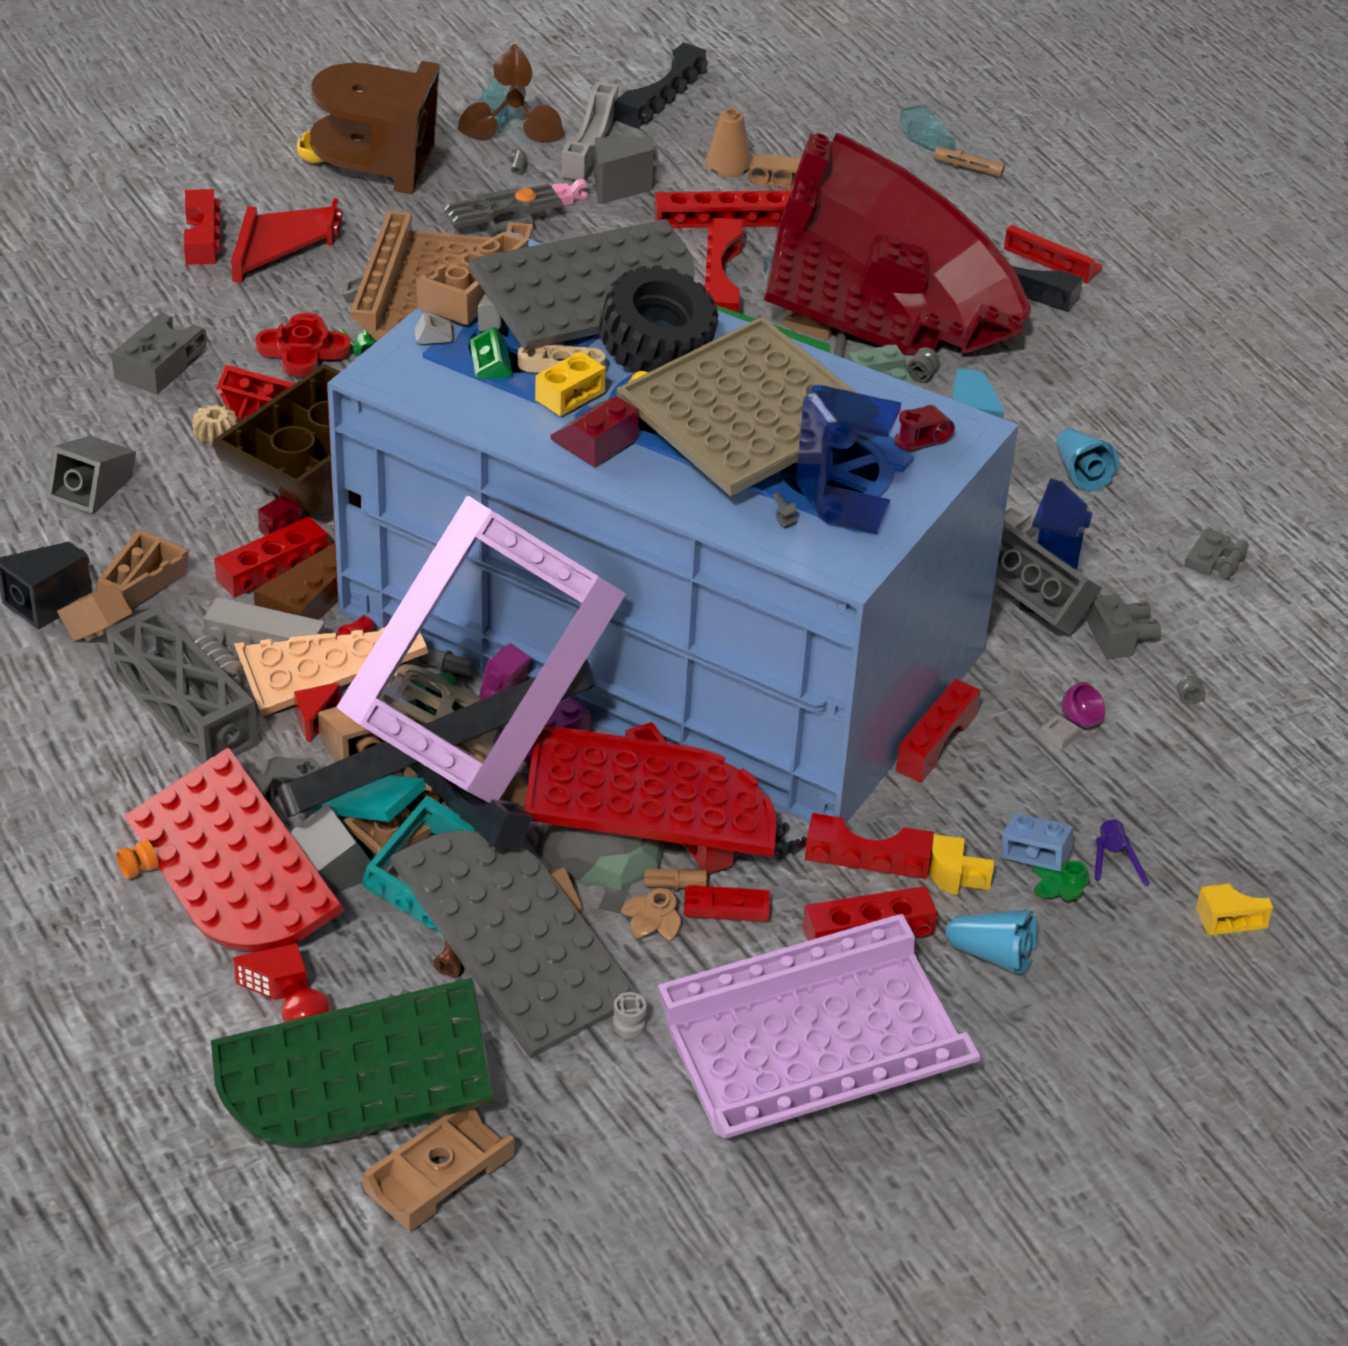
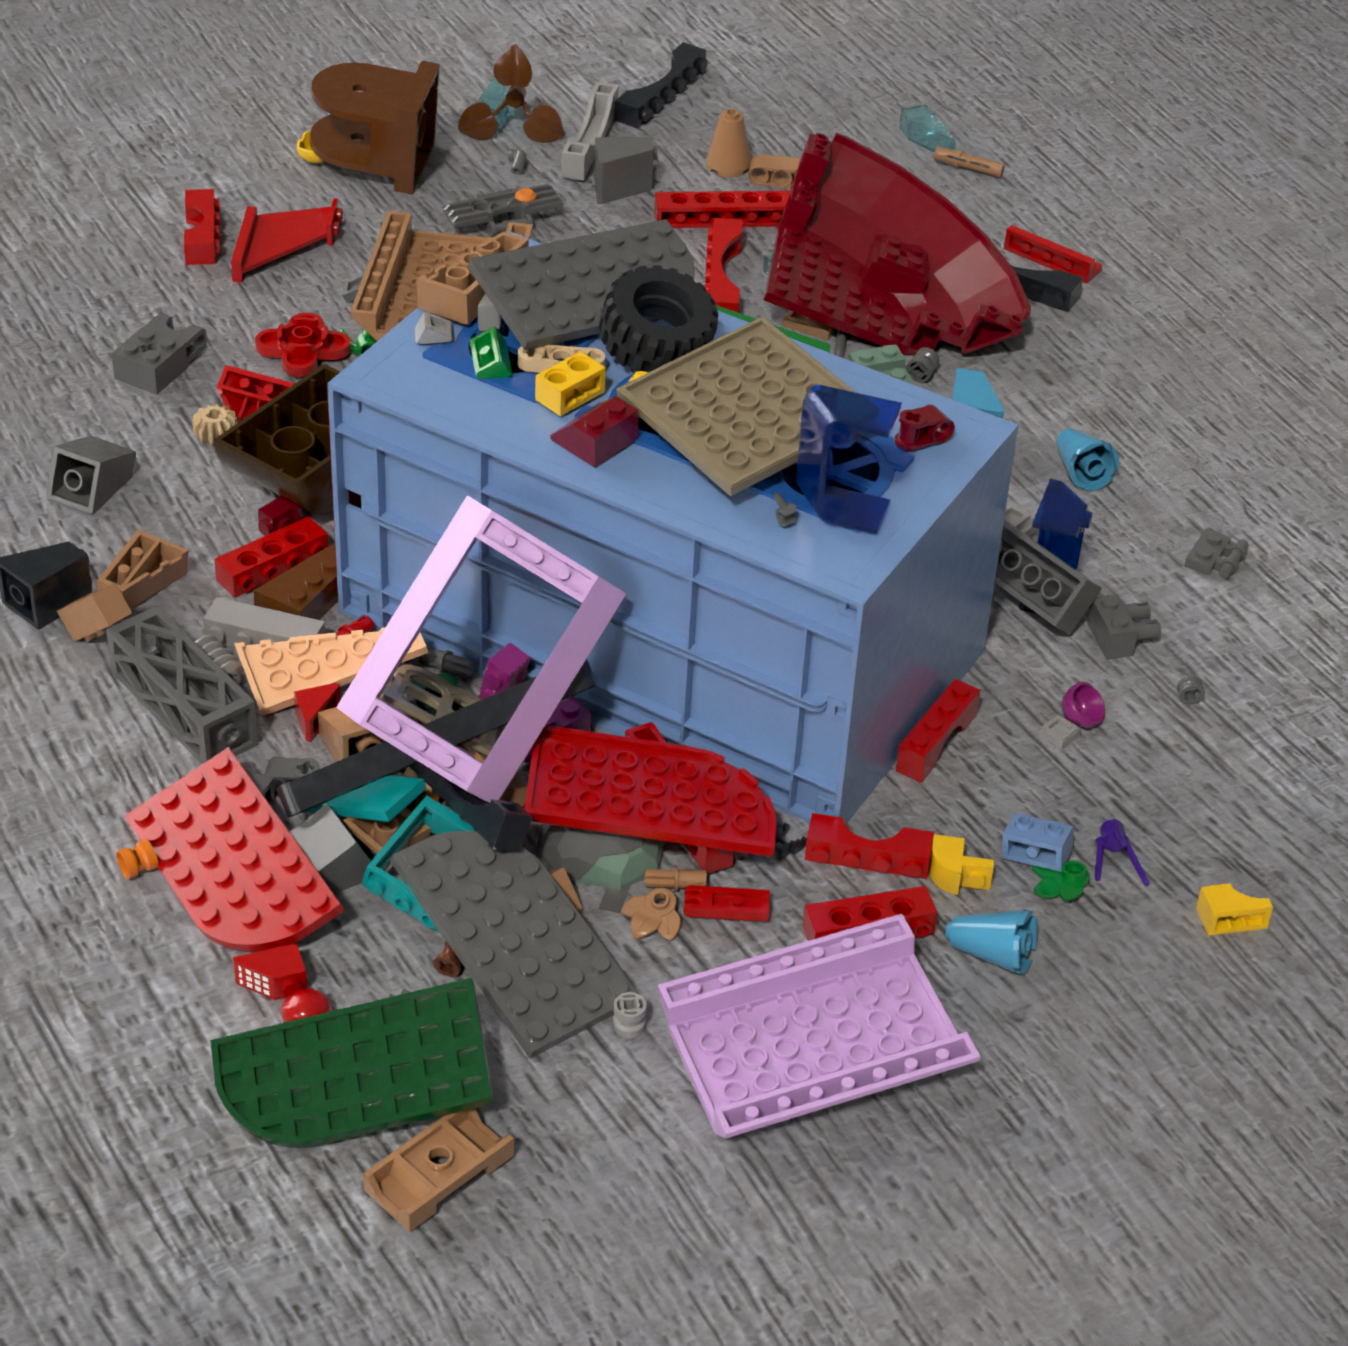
(568, 194): bright pink plate -> none

